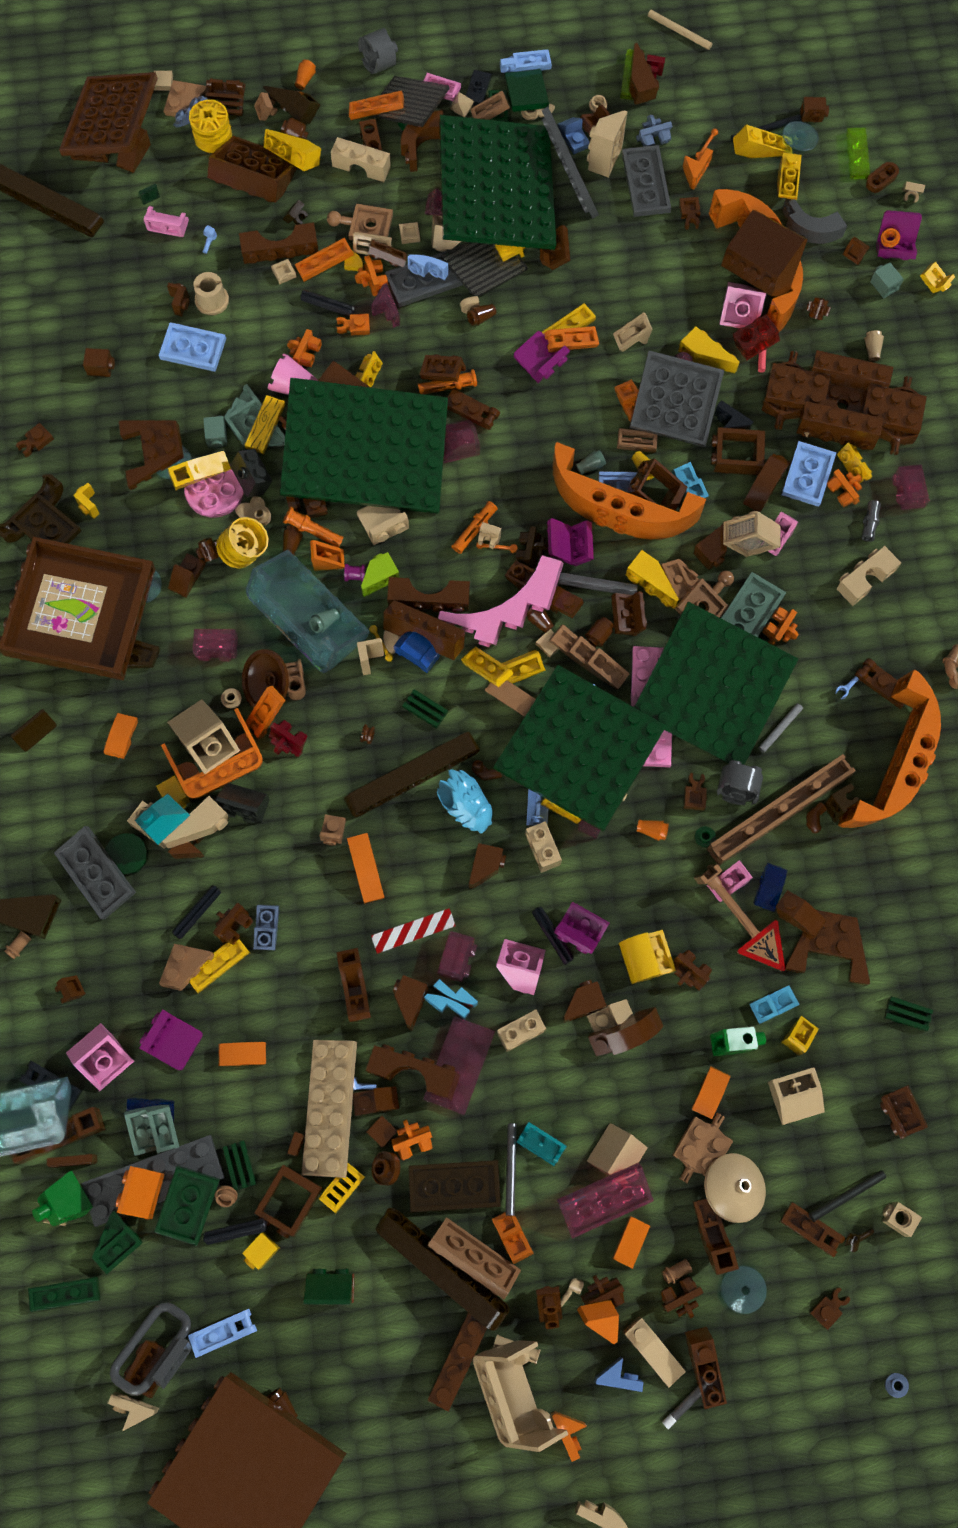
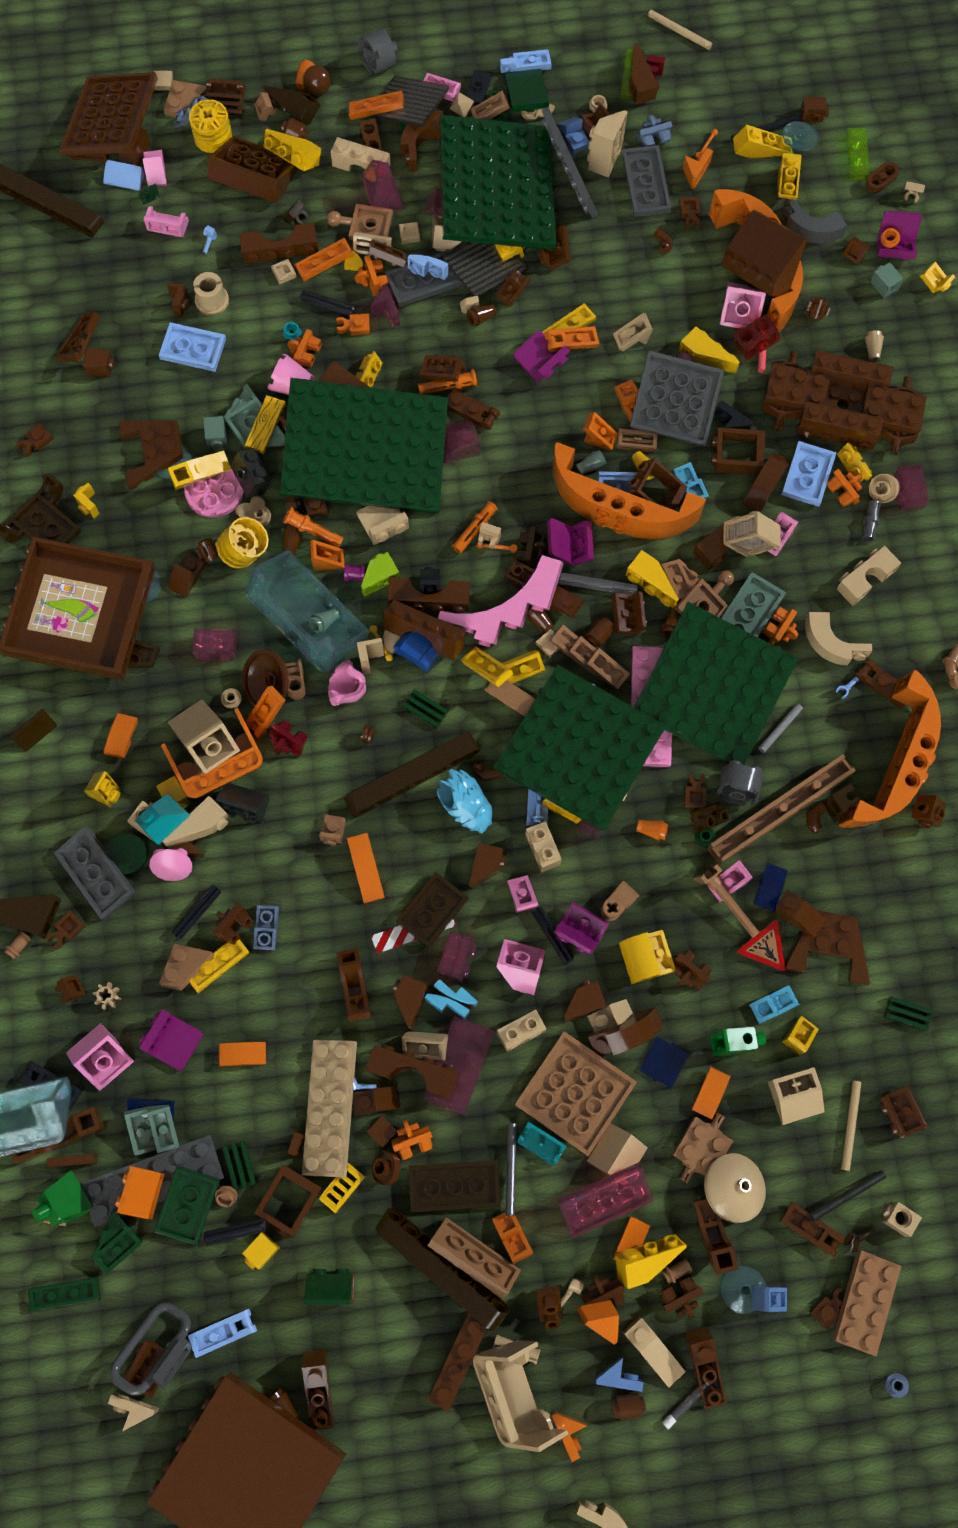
(68, 927): none -> reddish brown plate
(78, 339): none -> reddish brown wing
(103, 788): none -> yellow slope
(104, 991): none -> tan gear
(123, 175): none -> light blue slope
(155, 168): none -> bright pink slope
(170, 864): none -> bright pink dish
(289, 327): none -> teal plate
(316, 80): none -> reddish brown hair
(317, 1389): none -> reddish brown slope
(346, 684): none -> bright pink hair
(382, 186): none -> clear pink slope
(425, 1045): none -> tan slope
(430, 580): none -> black slope
(432, 910): none -> dark brown plate
(512, 287): none -> reddish brown hips
(522, 894): none -> bright pink slope
(575, 1093): none -> medium nougat plate
(599, 432): none -> orange slope
(620, 899): none -> medium nougat piece
(628, 1406): none -> reddish brown brick
(643, 1263): none -> yellow slope
(664, 1062): none -> clear blue piece
(665, 241): none -> reddish brown arm
(669, 624): none -> reddish brown cone
(708, 817): none -> dark brown hips
(769, 1299): none -> medium blue slope
(828, 645): none -> tan arch
(851, 1125): none -> tan bar
(866, 1302): none -> medium nougat plate
(884, 488): none -> tan plate
(929, 811): none -> reddish brown brick

